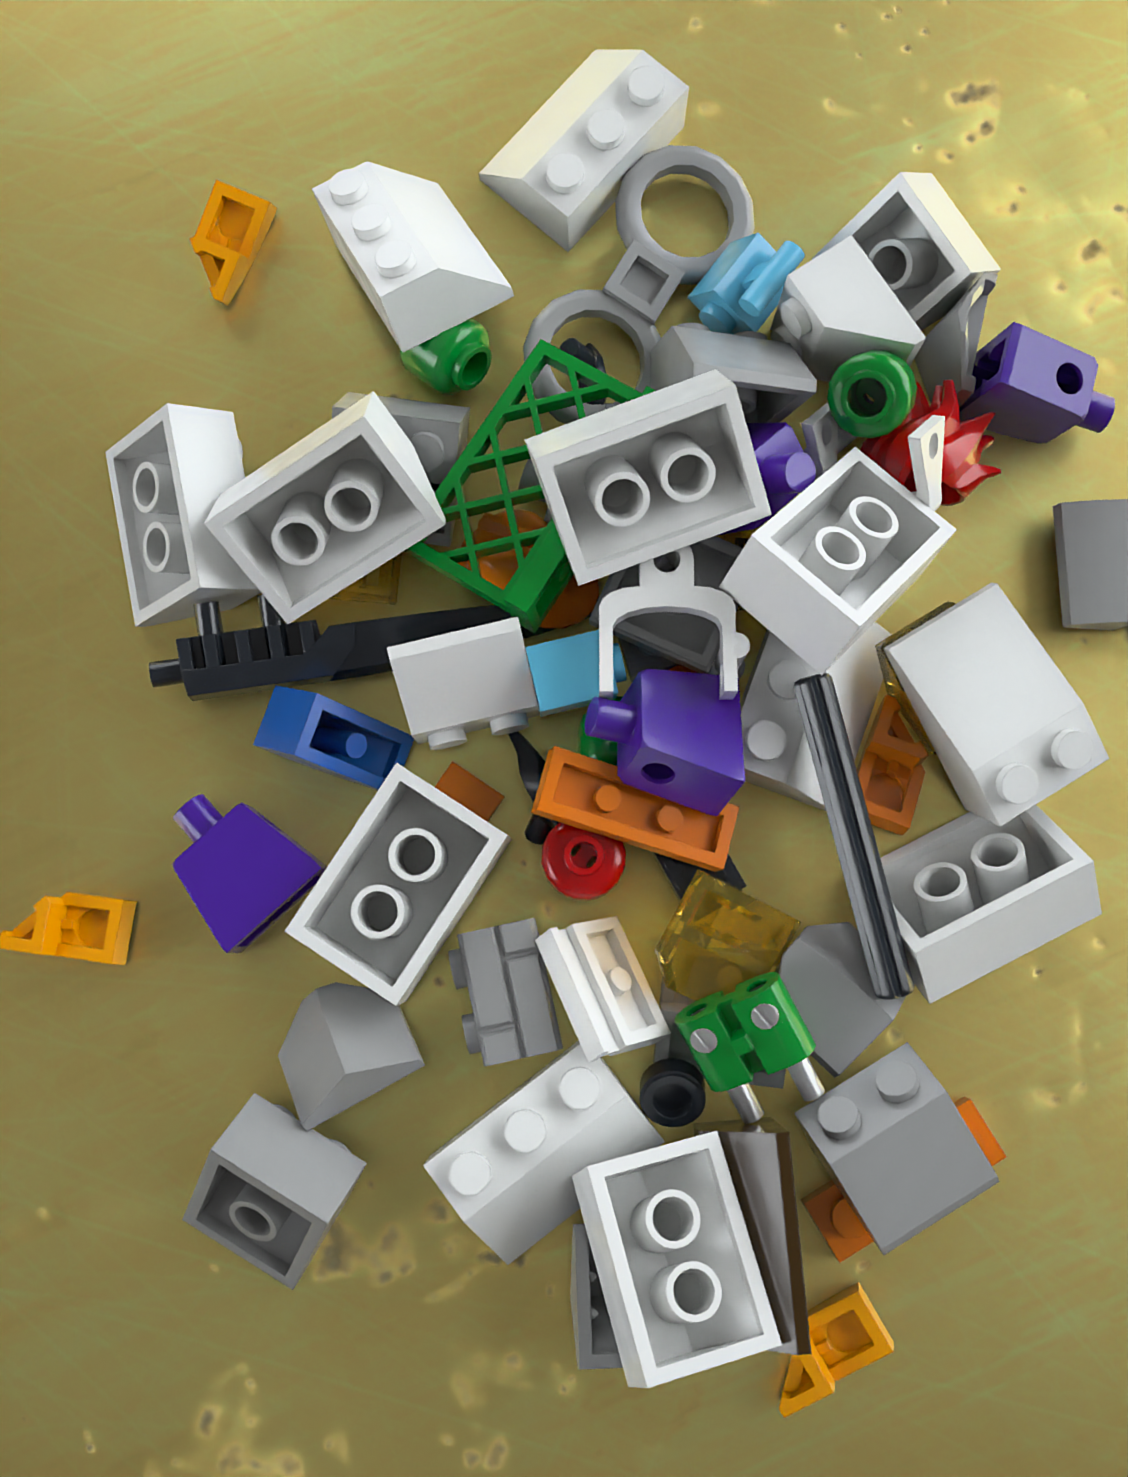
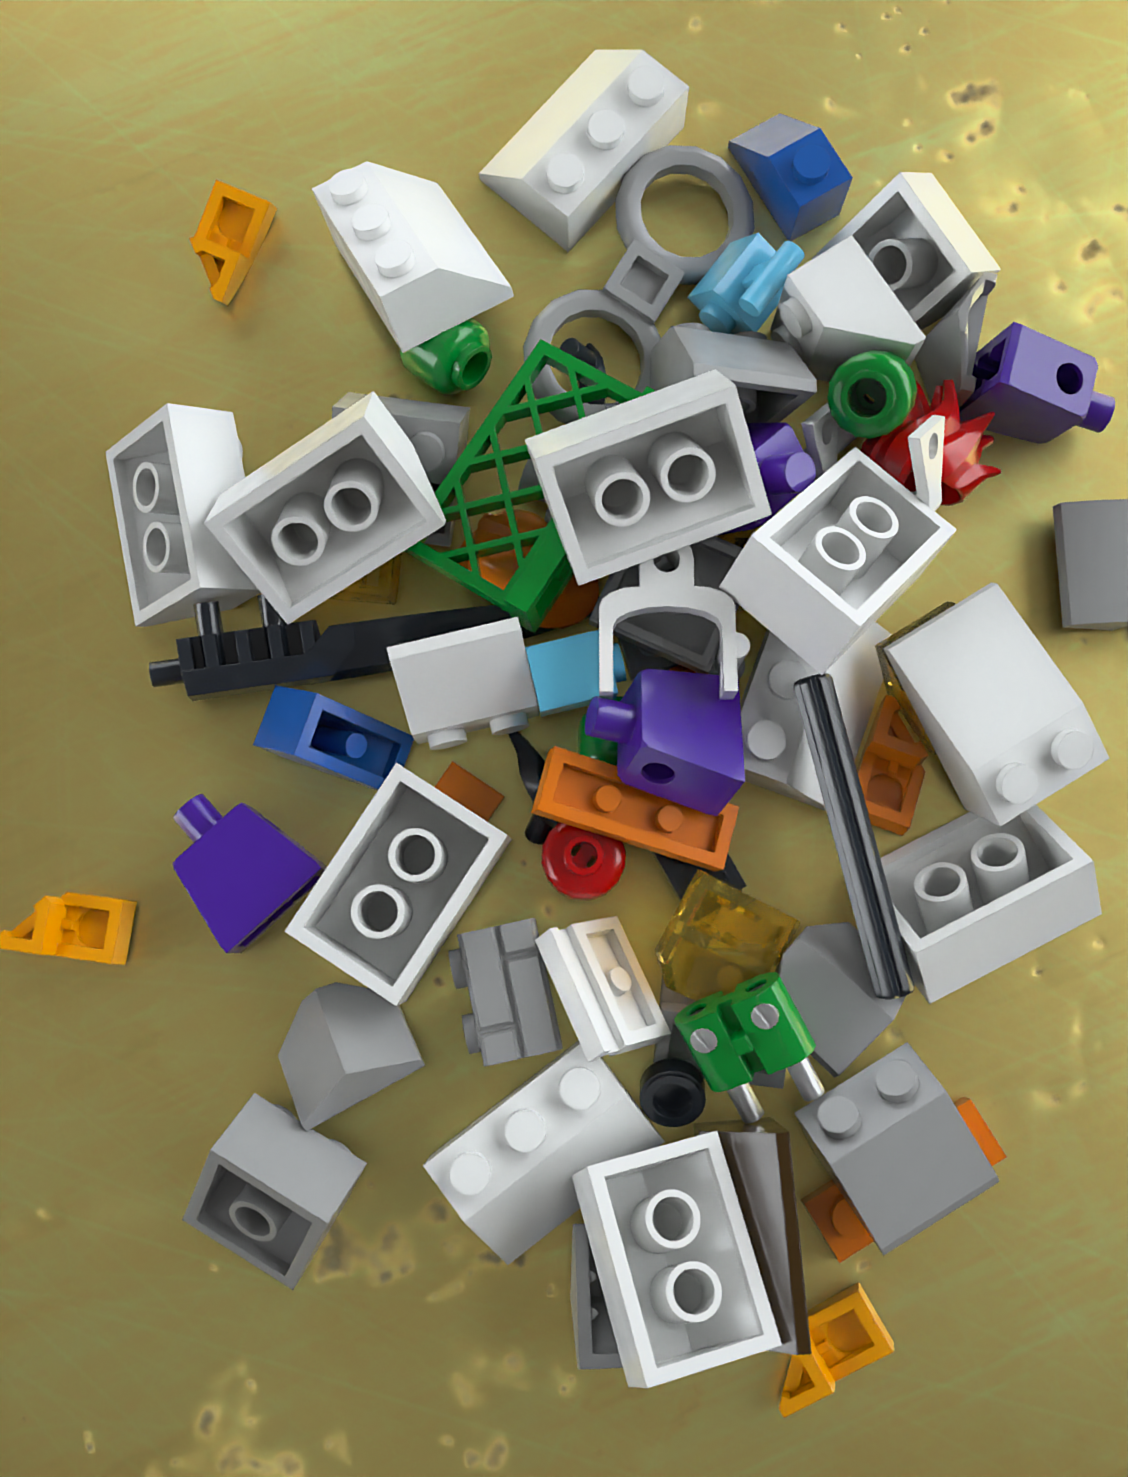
(793, 172): none -> blue slope

